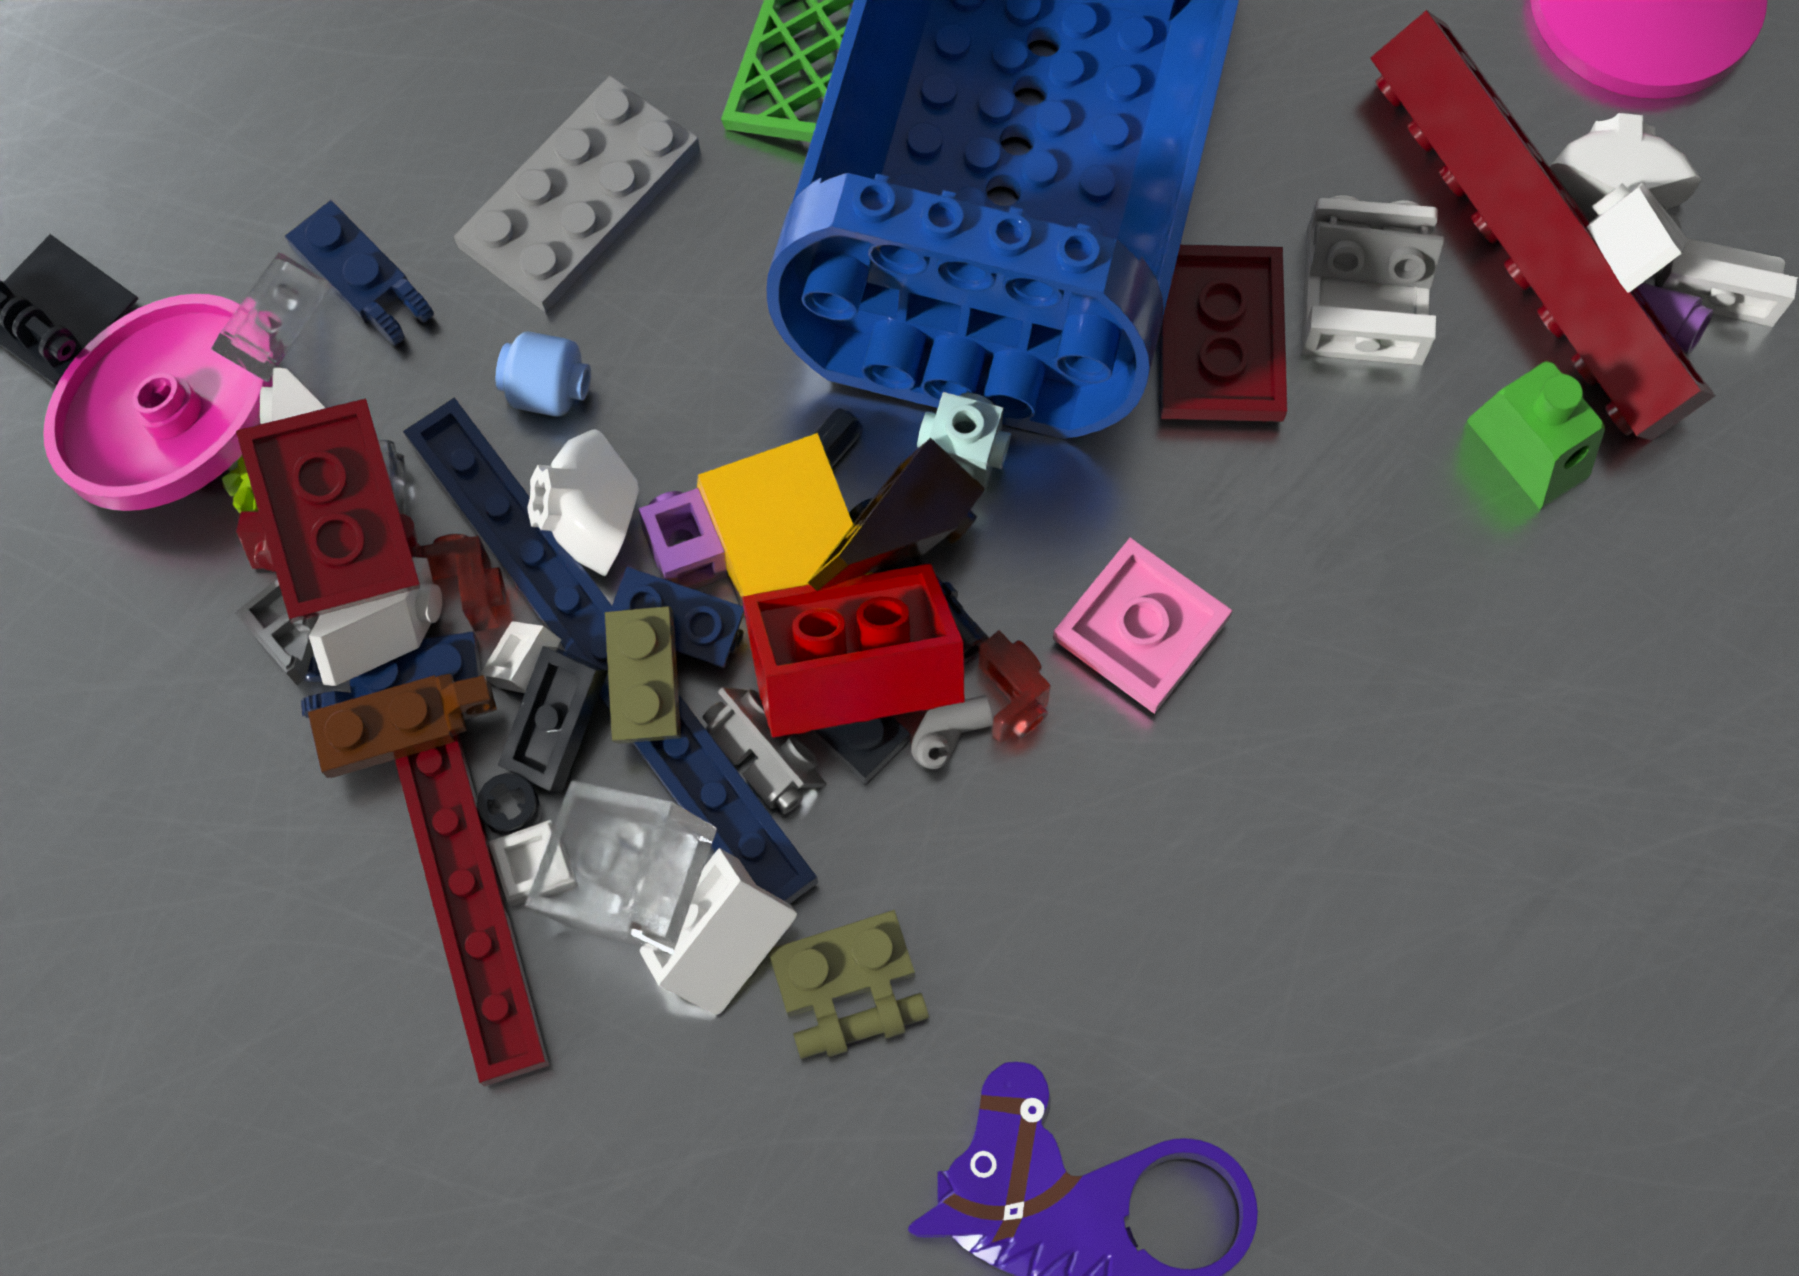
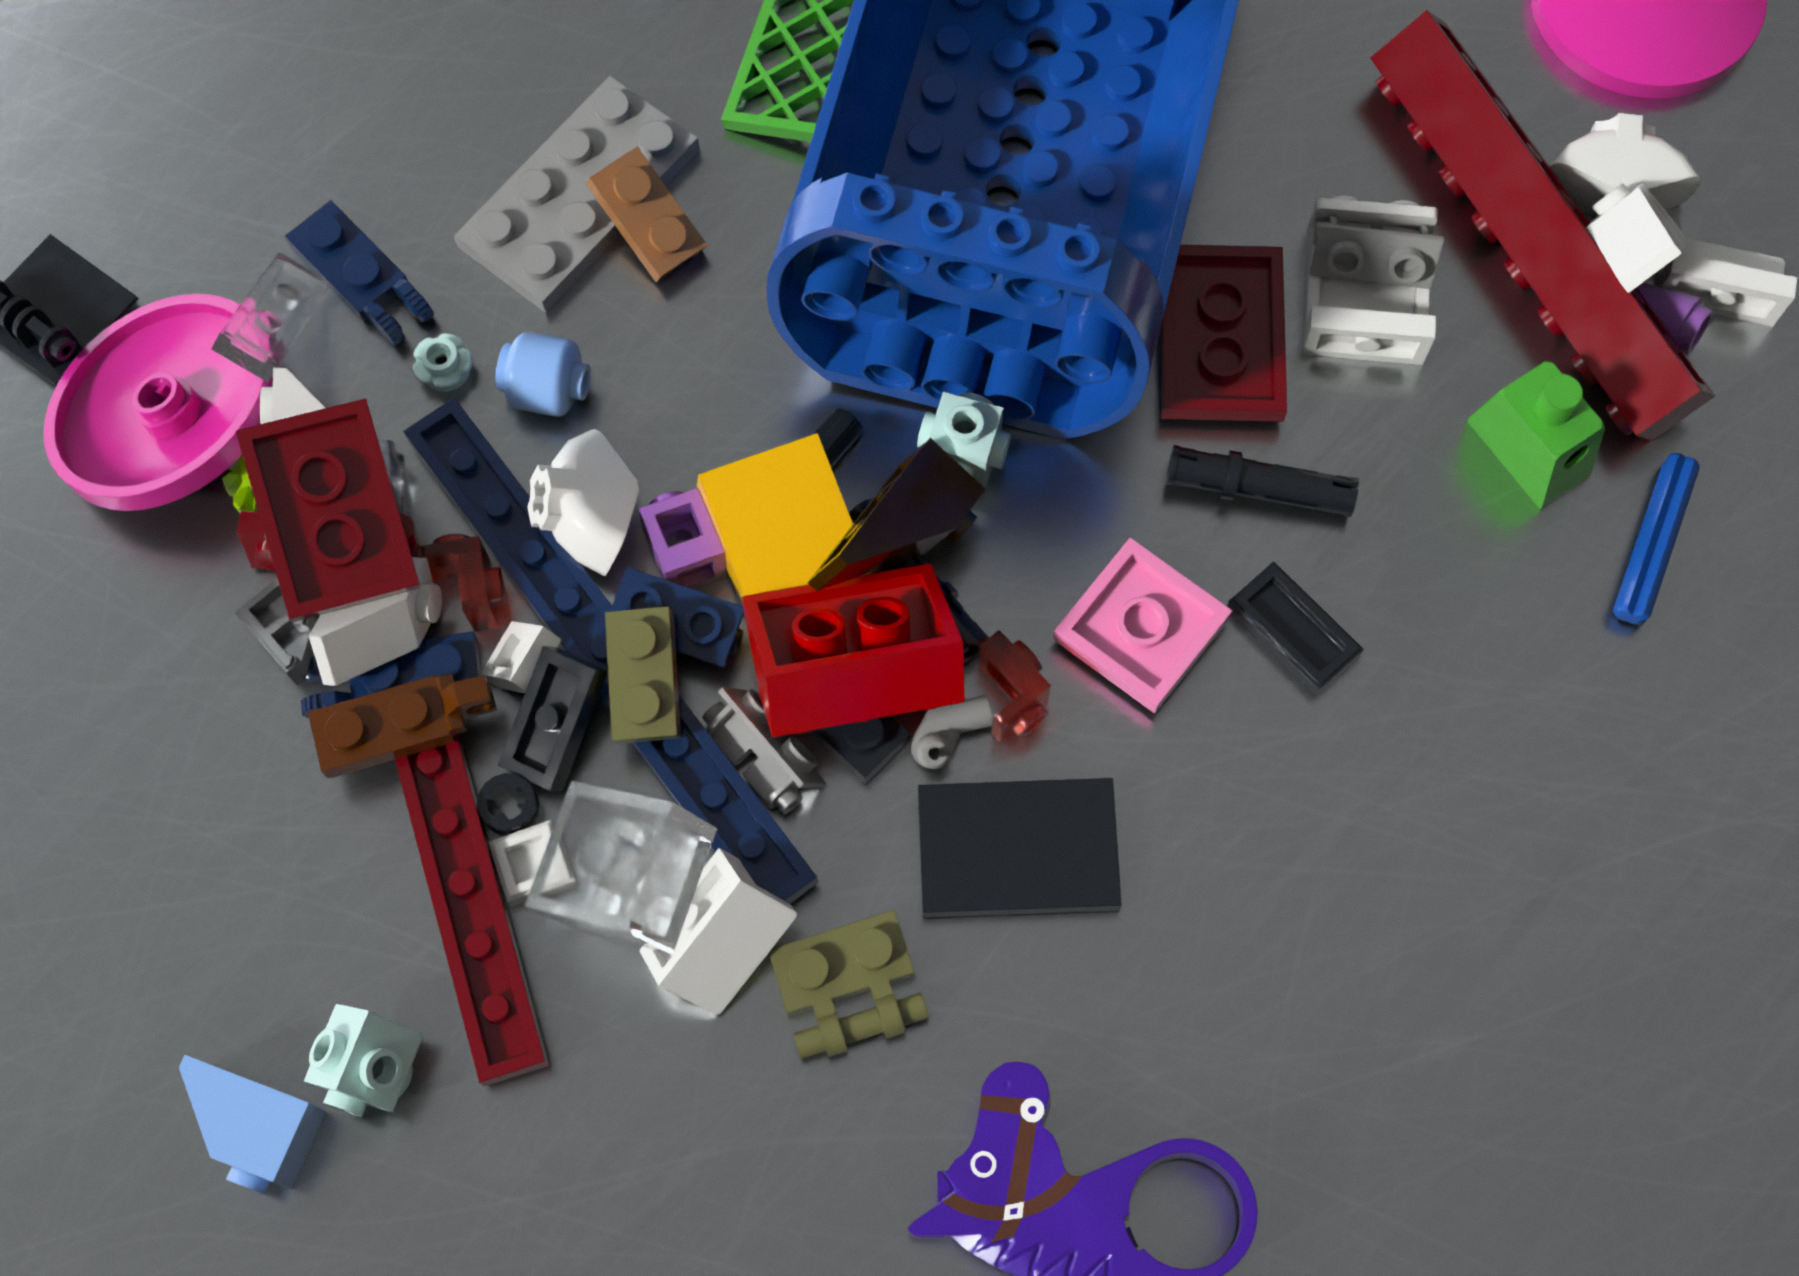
(250, 1125): none -> light blue slope
(362, 1060): none -> light aqua brick
(447, 375): none -> light aqua plate
(646, 214): none -> medium nougat plate
(1018, 847): none -> black tile
(1264, 481): none -> black pin
(1294, 628): none -> black tile
(1656, 539): none -> blue axle

